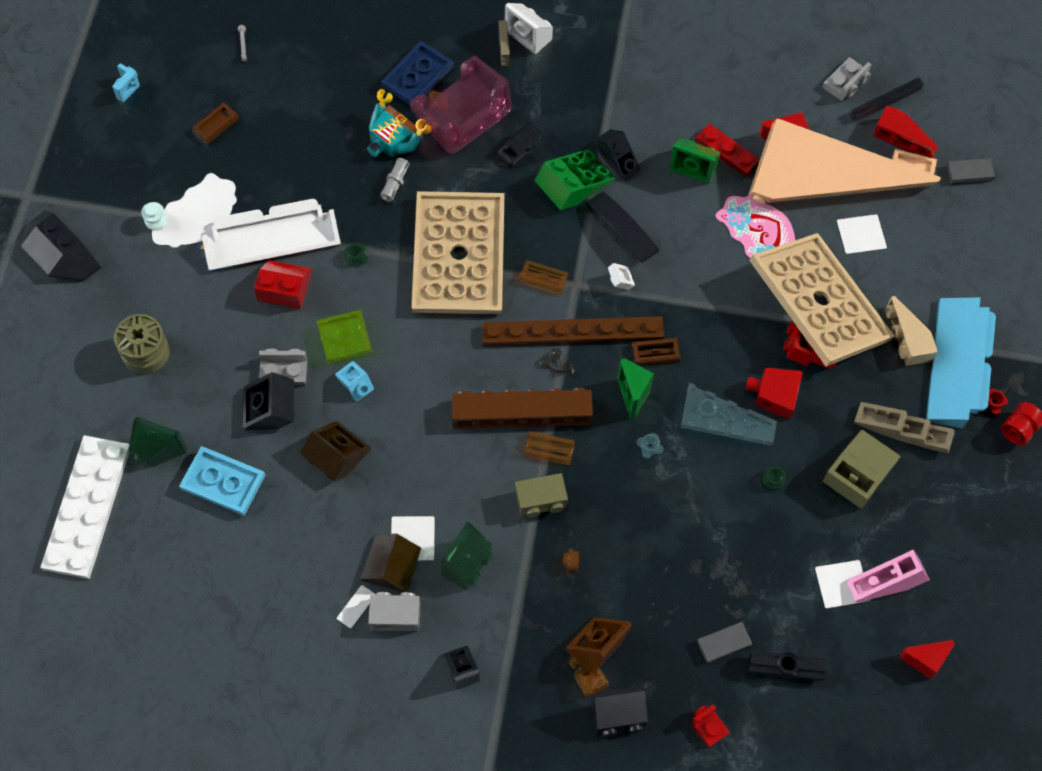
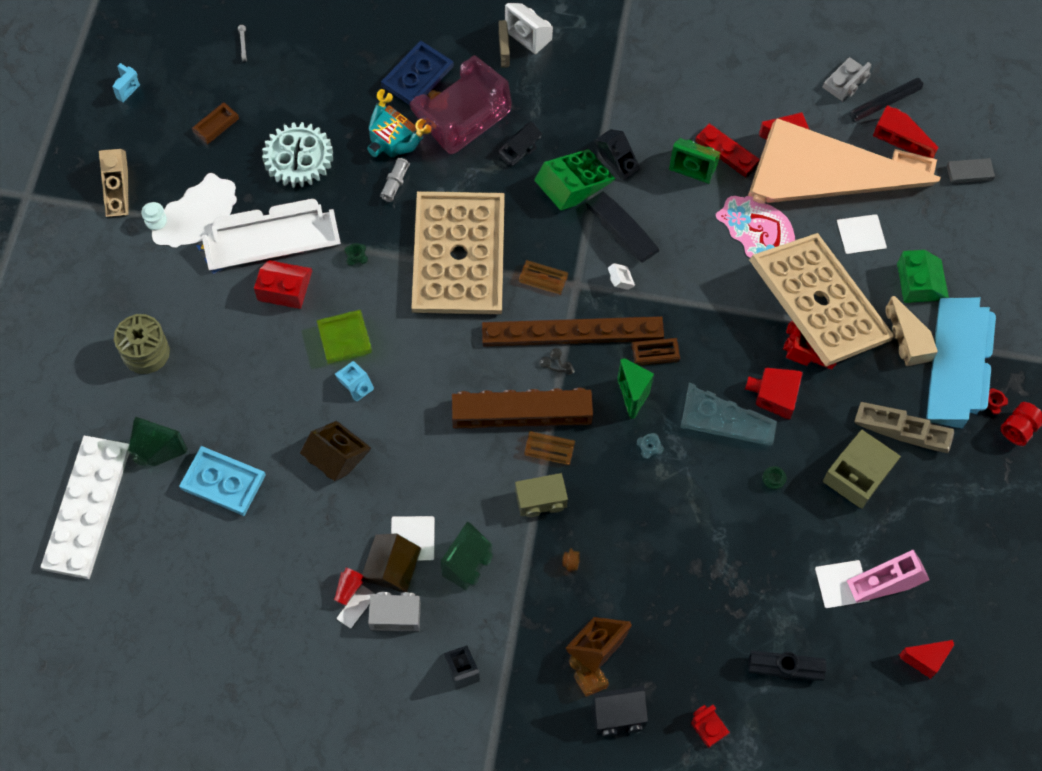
(57, 249): black wedge -> none
(114, 181): none -> tan slope
(268, 402): black slope -> none
(278, 152): none -> light aqua gear
(286, 363): light grey bracket -> none
(347, 586): none -> red cone
(724, 642): dark grey tile -> none
(921, 277): none -> green slope

